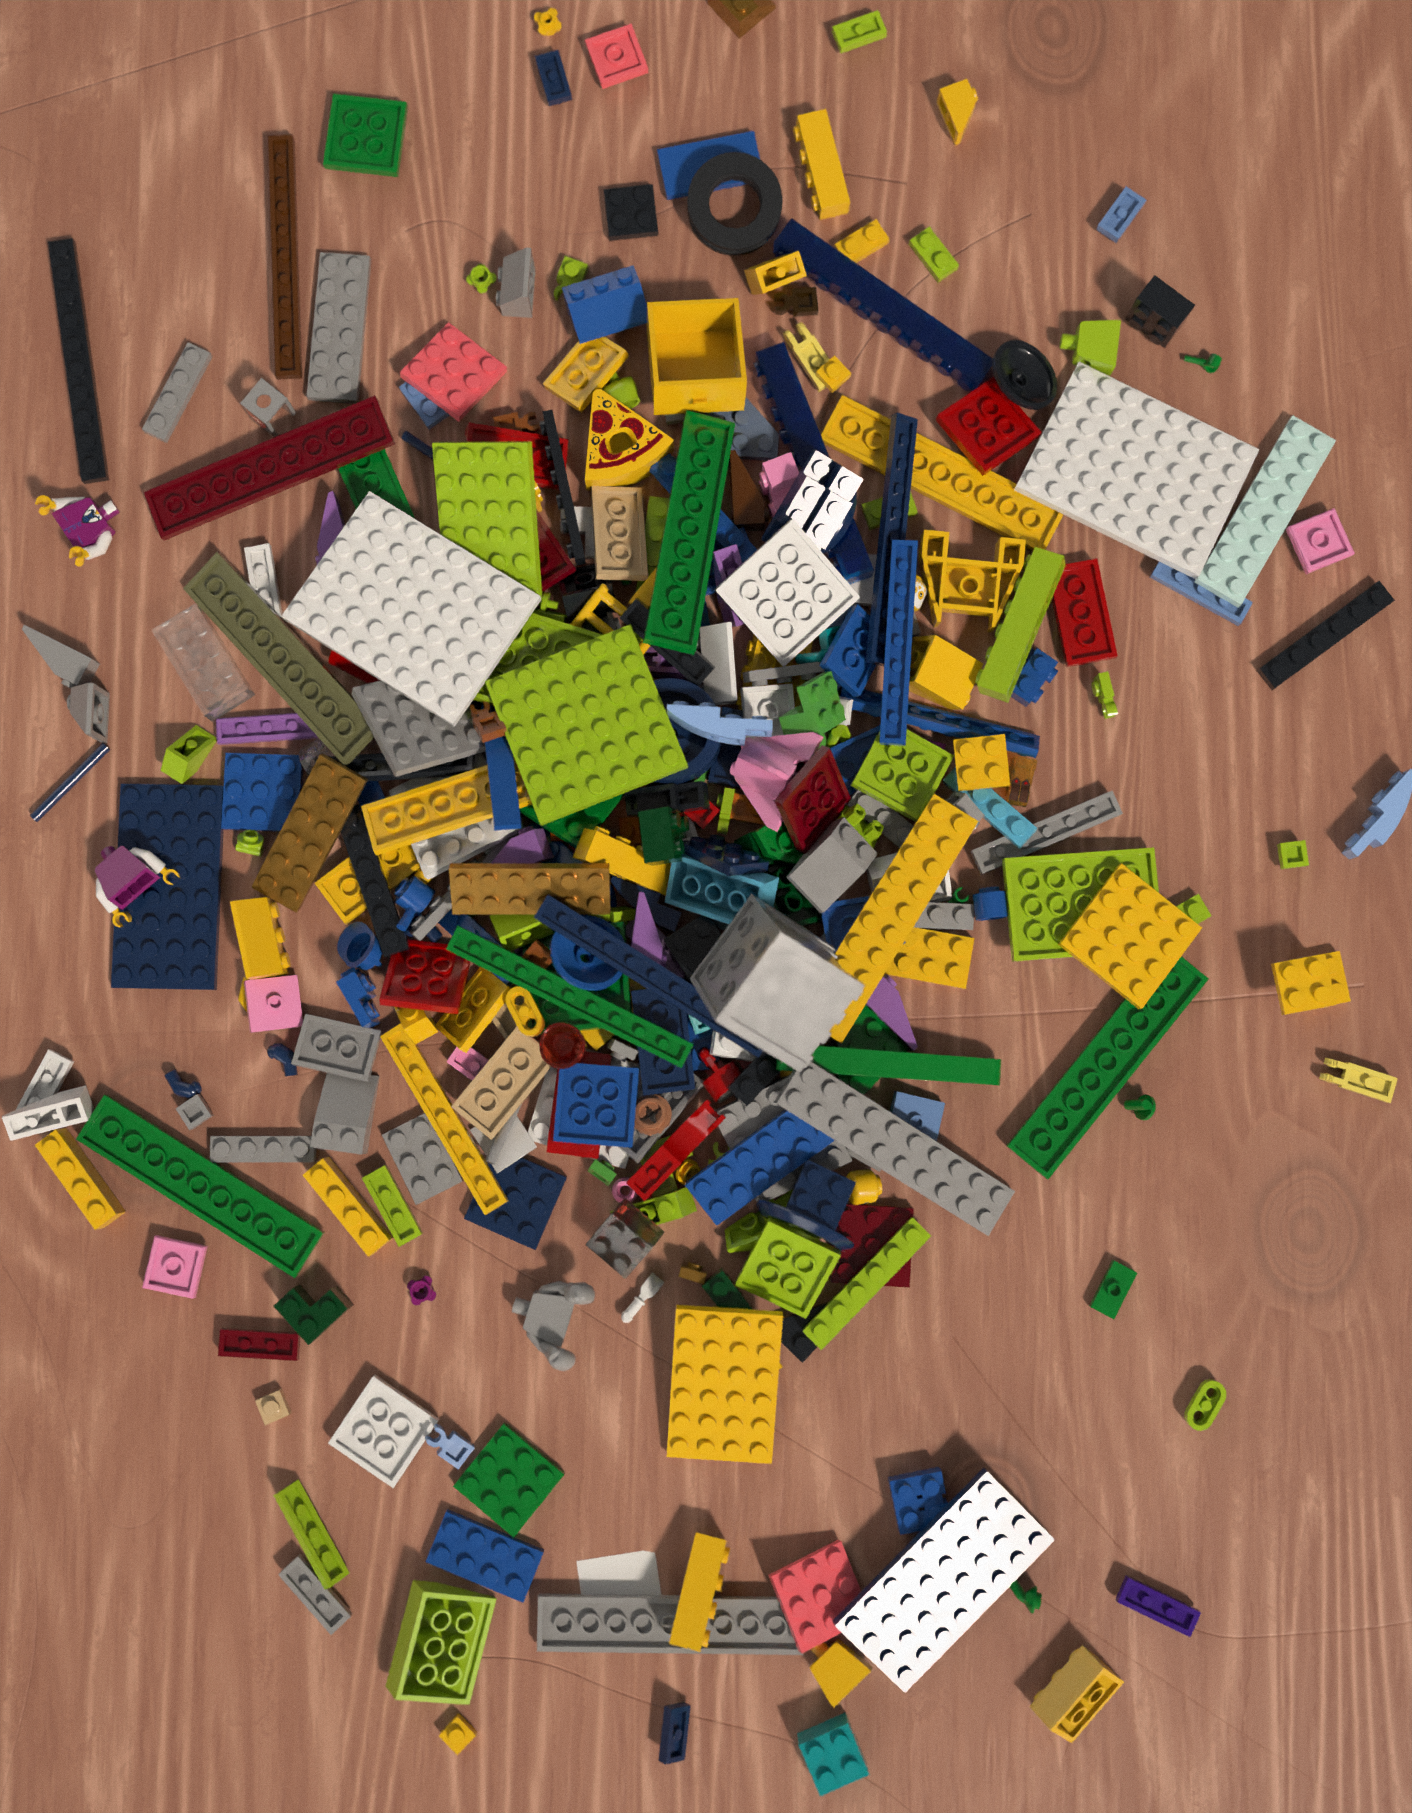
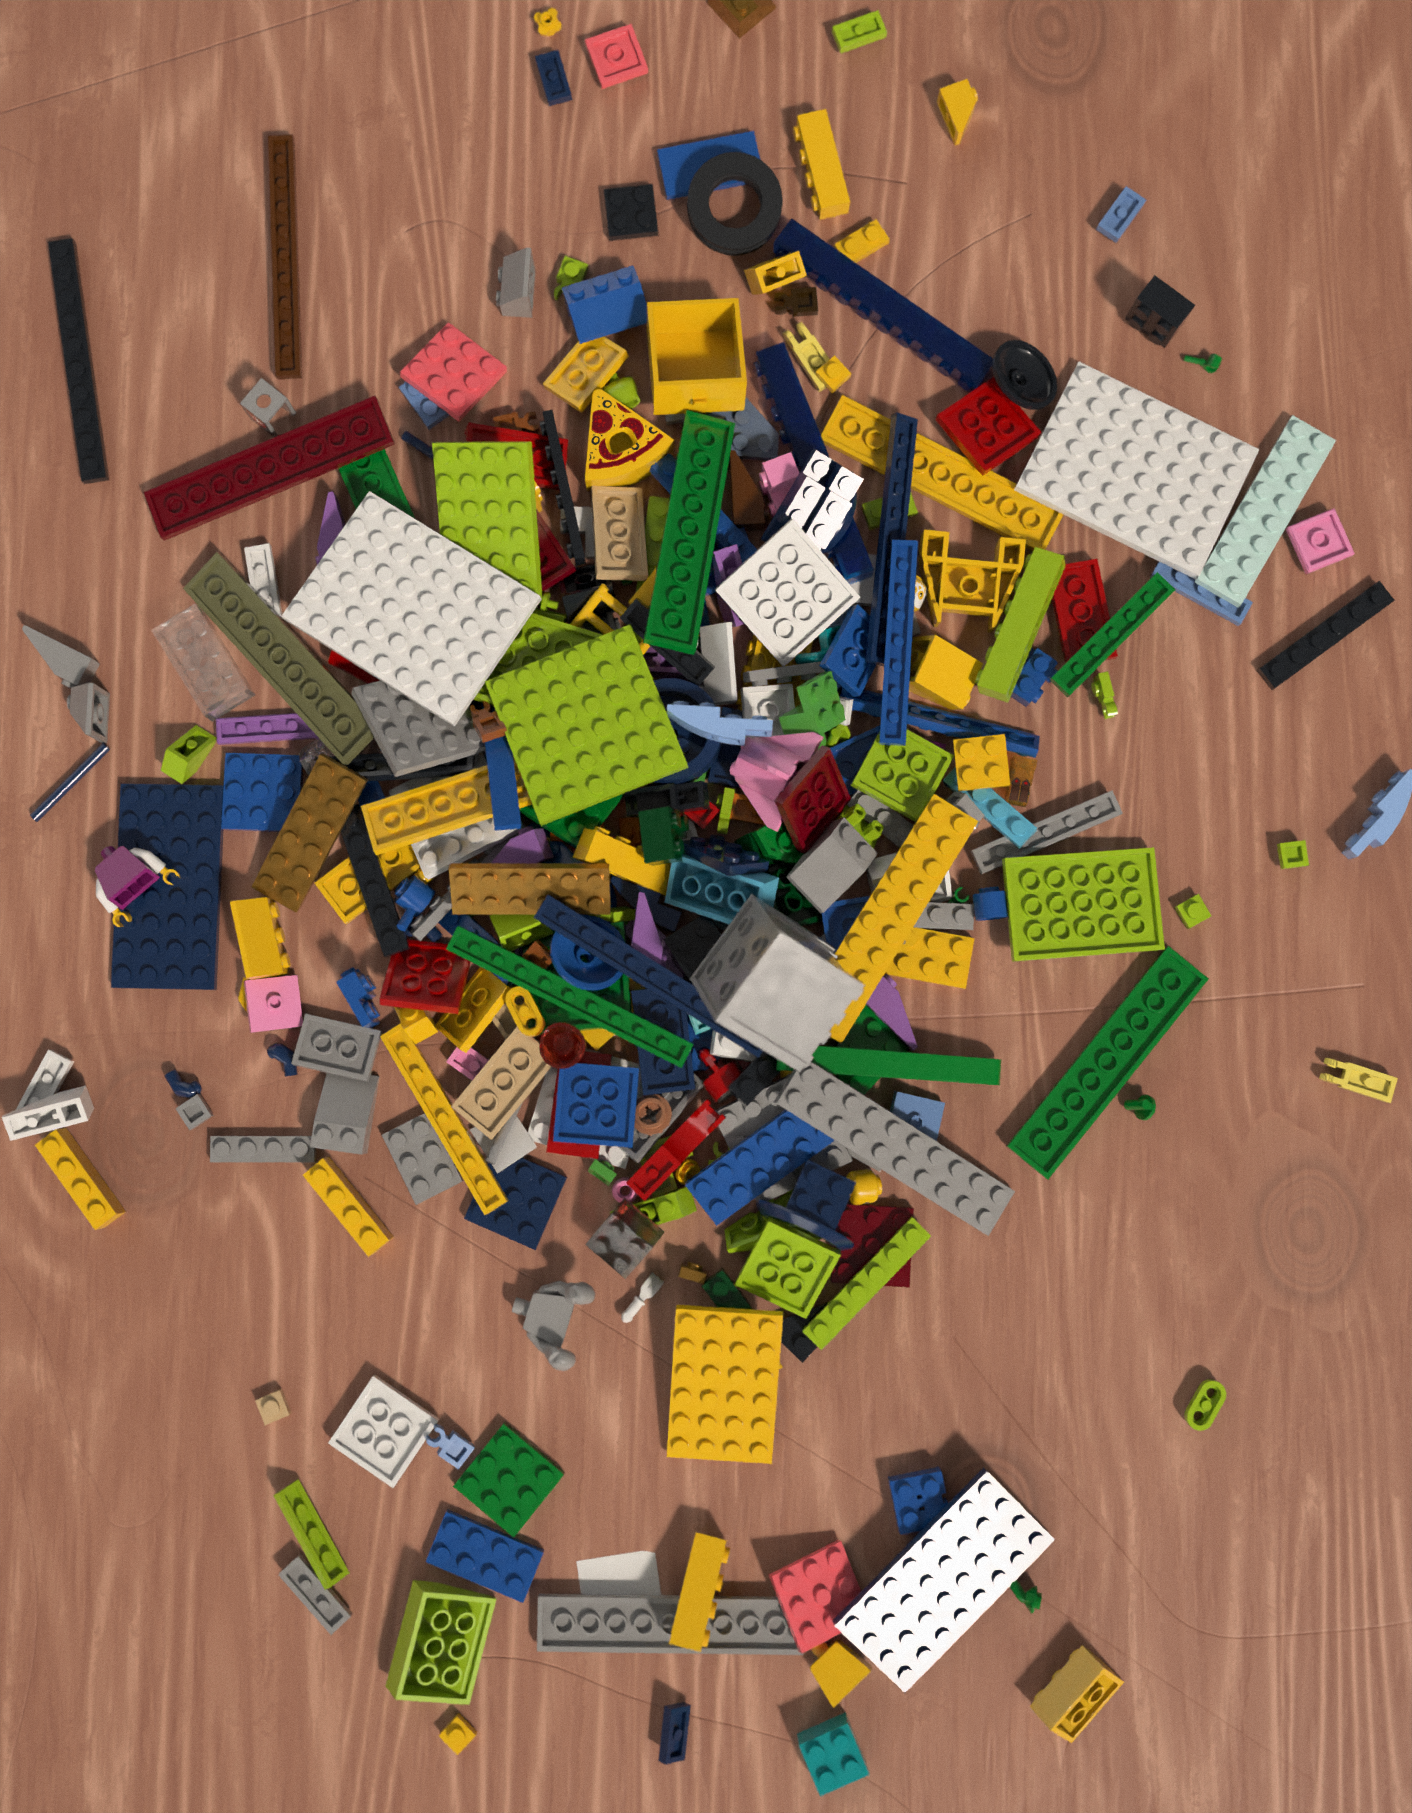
(82, 523): torso -> none
(174, 1266): bright pink plate -> none
(177, 392): light grey plate -> none
(200, 1185): green plate -> none
(250, 843): lime plate -> none
(259, 1344): dark red plate -> none
(309, 1317): dark green brick -> none
(339, 328): light grey plate -> none
(359, 947): blue piece -> none
(365, 135): green plate -> none
(392, 1205): lime plate -> none
(418, 1297): magenta plate -> none
(481, 271): lime plate -> none
(621, 1050): light grey plate -> none
(933, 254): lime plate -> none
(1094, 344): lime torso -> none
(1112, 634): none -> green plate
(1113, 1289): green plate -> none
(1130, 936): yellow plate -> none
(1158, 1606): dark purple plate -> none
(1310, 982): yellow bracket -> none

